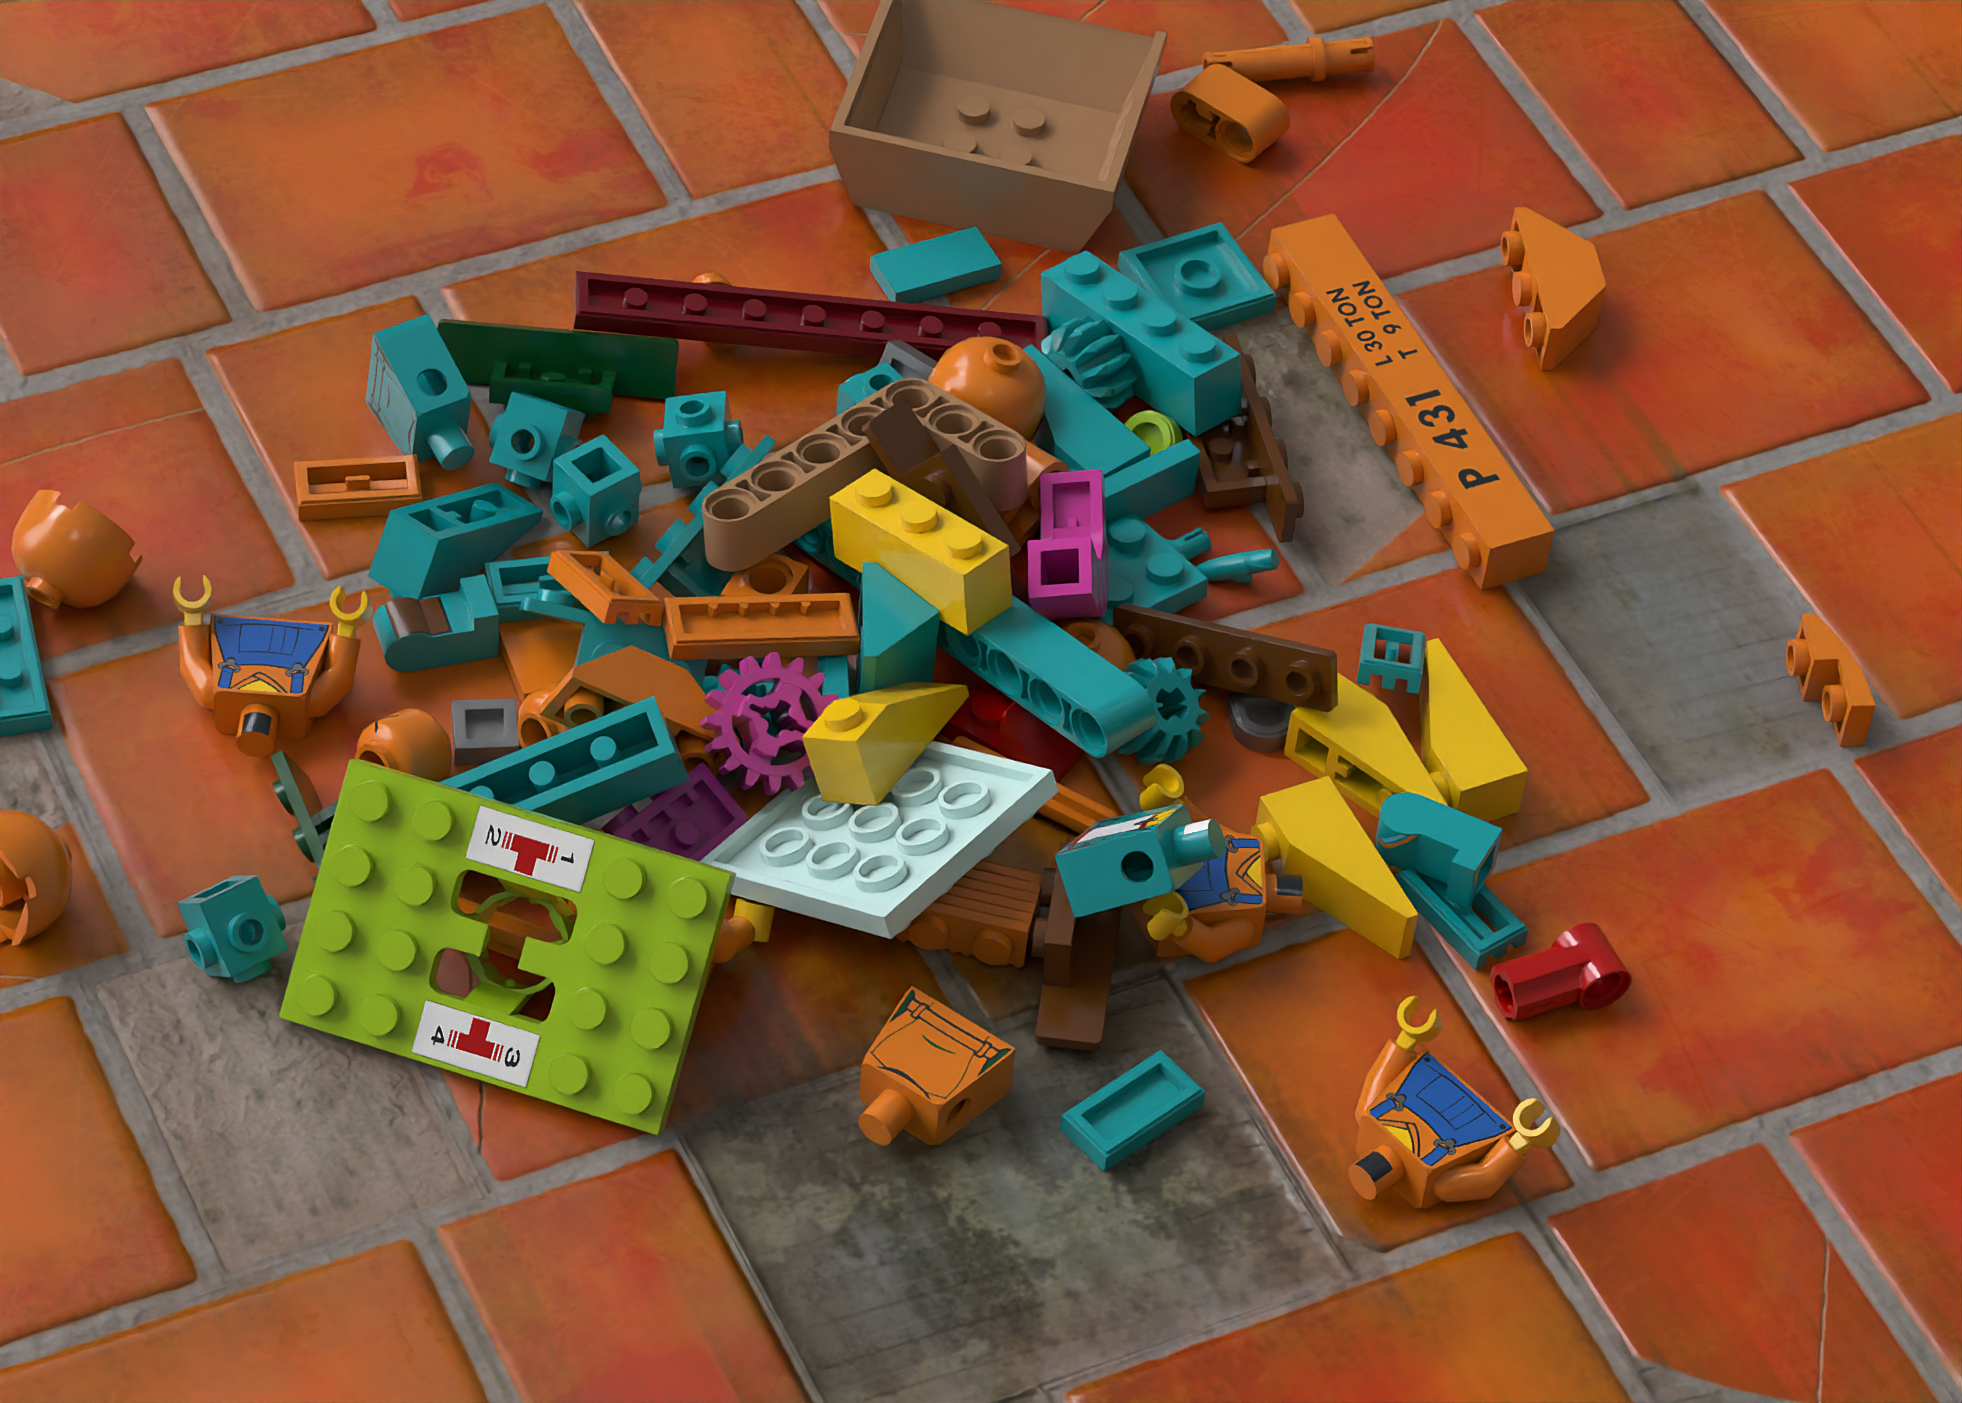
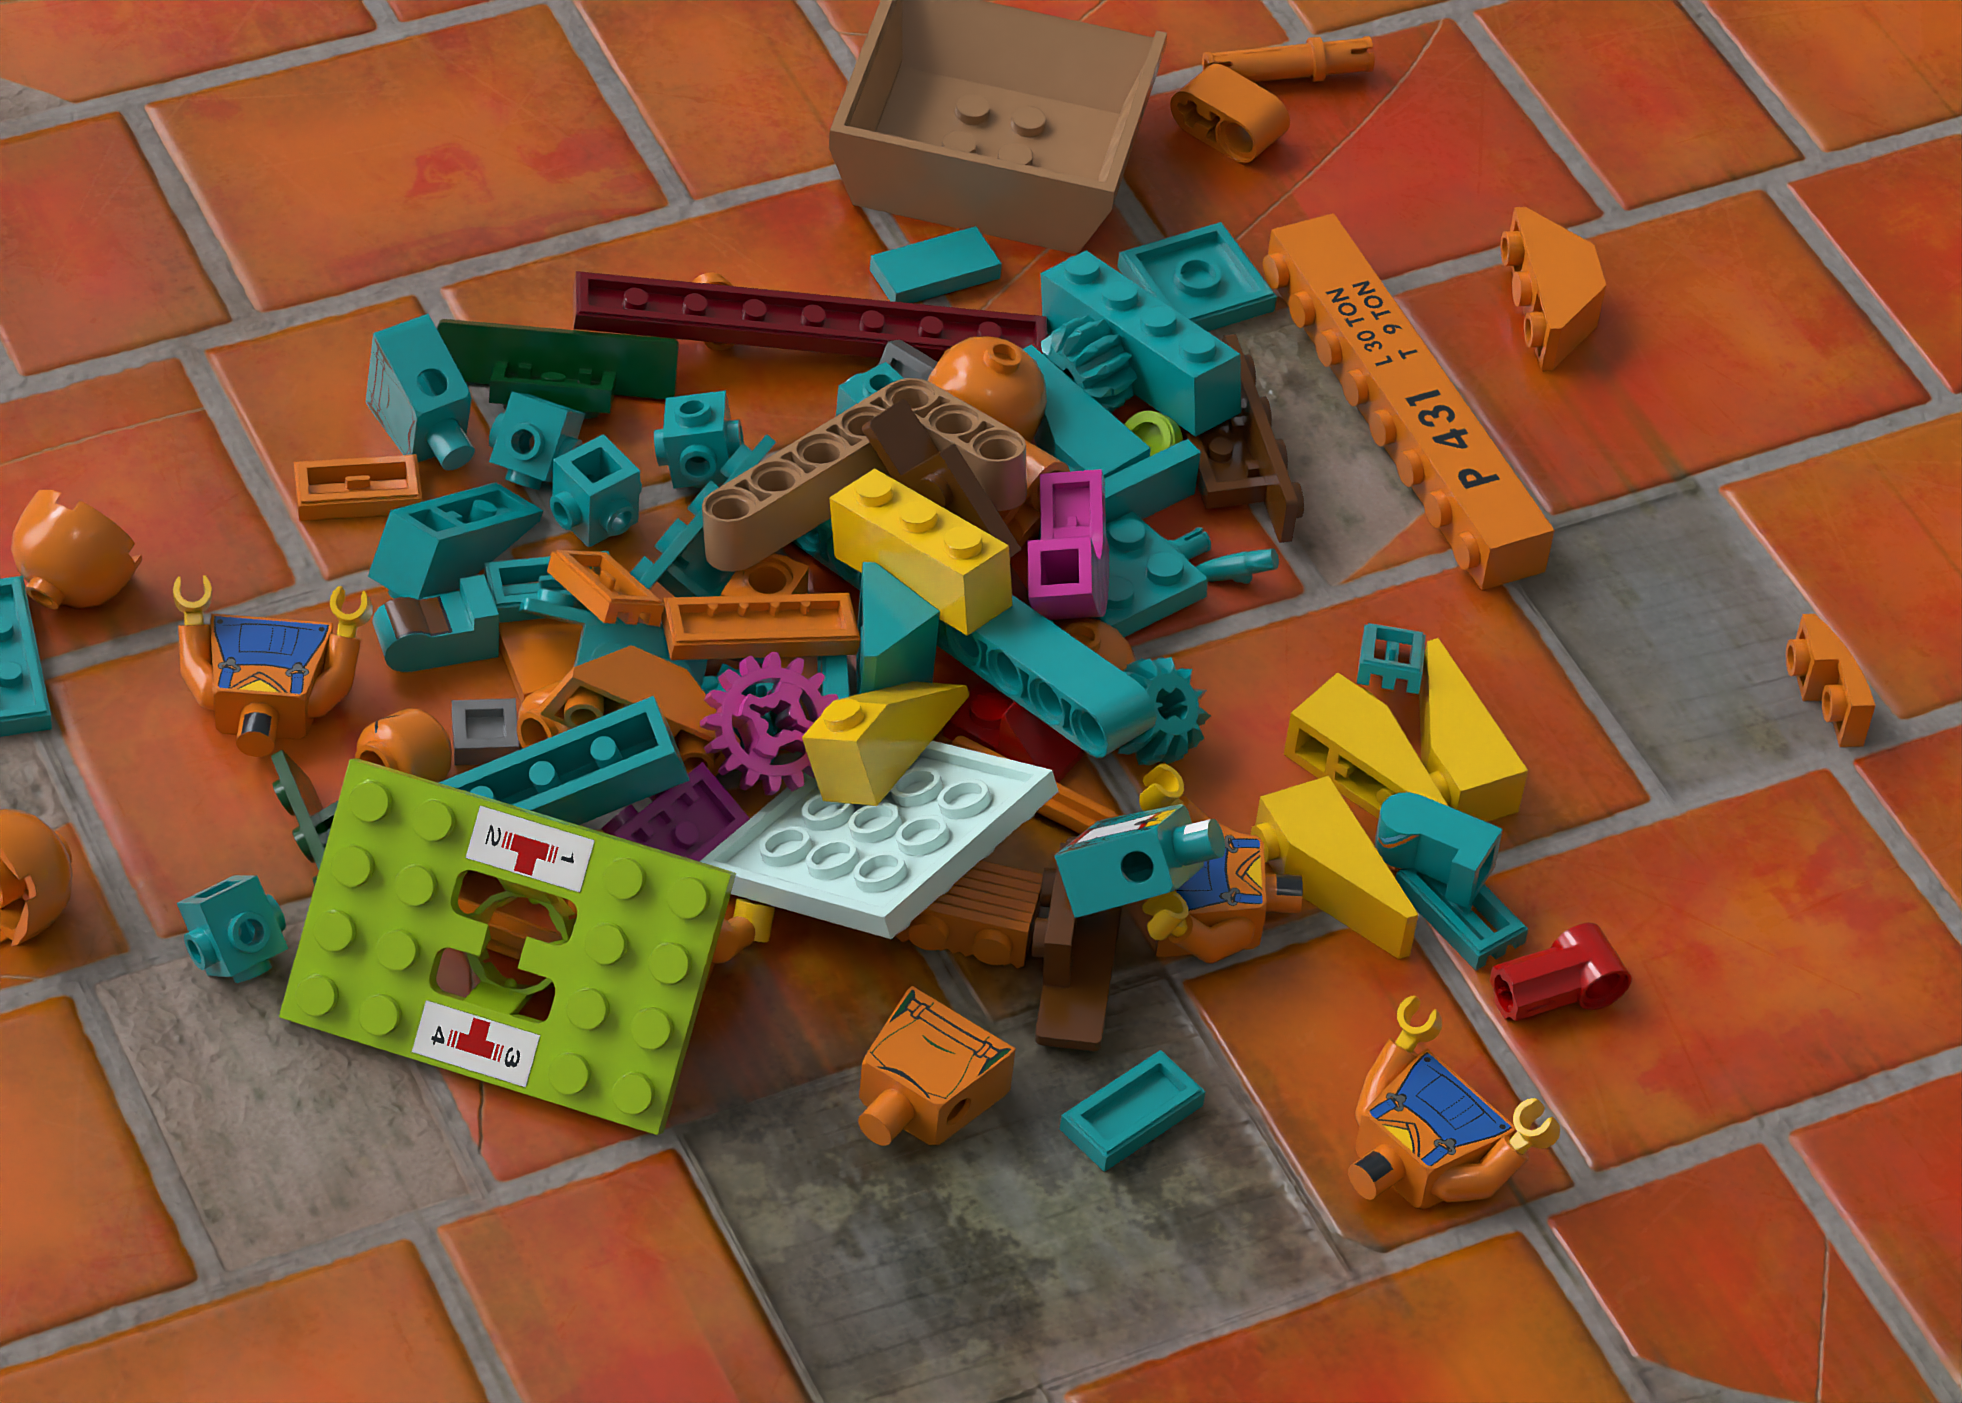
(1233, 657): reddish brown bracket -> none
(1258, 721): flat silver tile -> none

